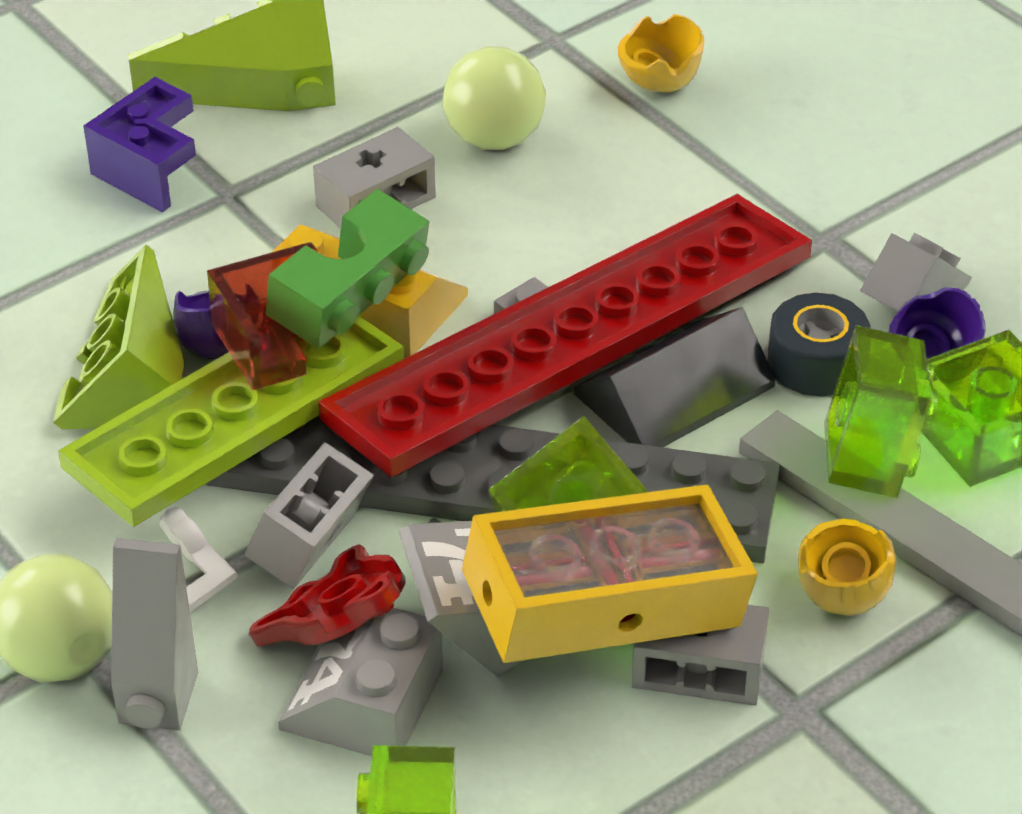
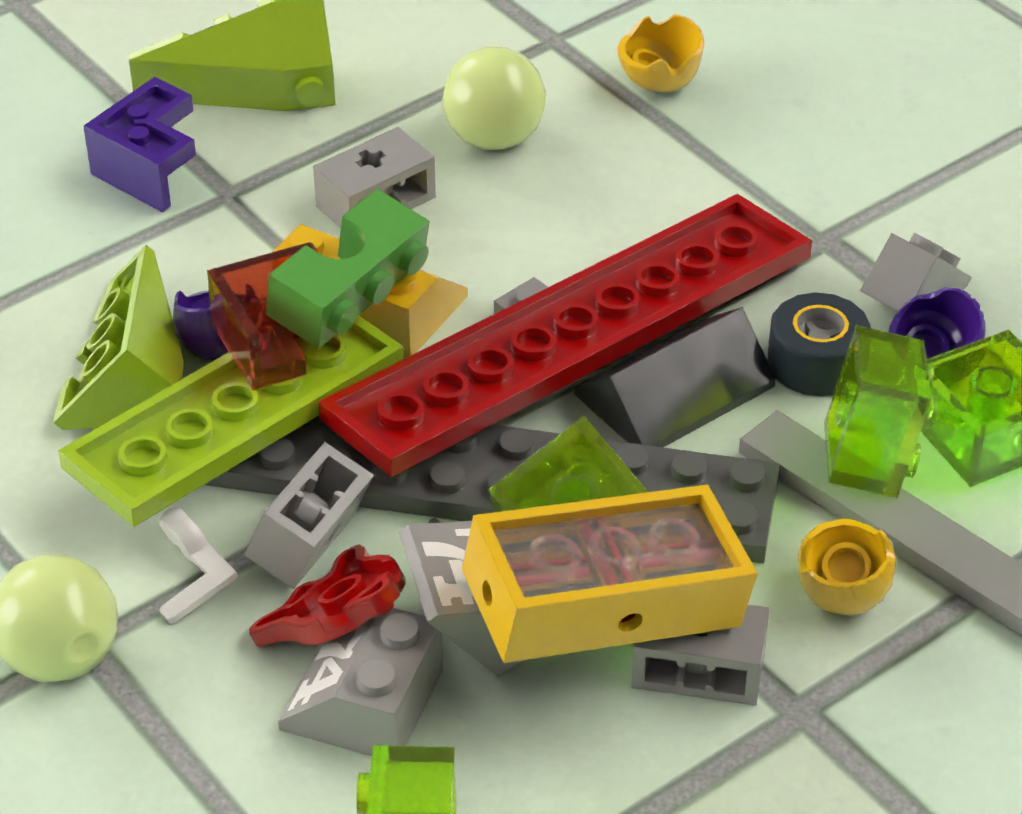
(151, 635): light grey slope -> none

